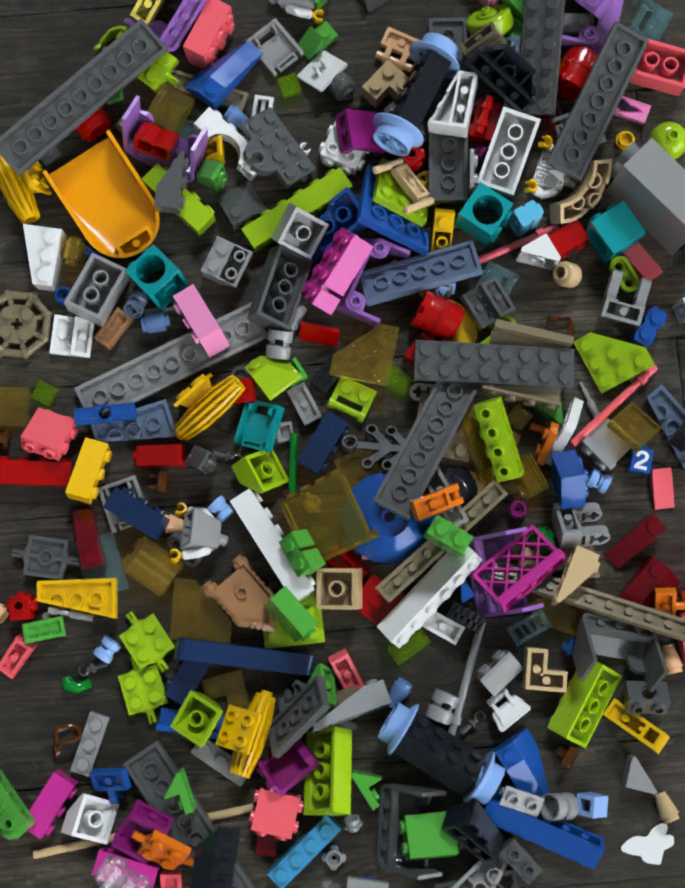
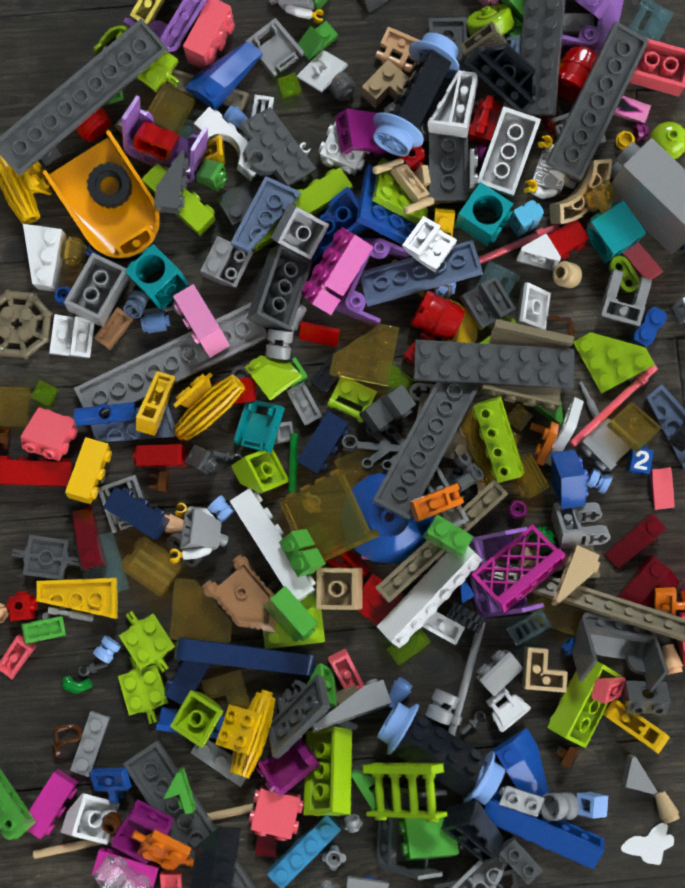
(98, 175): none -> black tyre
(111, 822): none -> reddish brown plate
(154, 403): none -> yellow slope
(263, 213): none -> sand blue wing
(390, 406): none -> dark grey brick
(411, 771): none -> lime fence
(422, 174): none -> tan tile
(429, 244): none -> white slope
(471, 473): none -> dark grey bar
(533, 306): none -> white slope
(601, 197): none -> clear yellow slope
(608, 689): none -> coral slope
(640, 132): none -> magenta plate

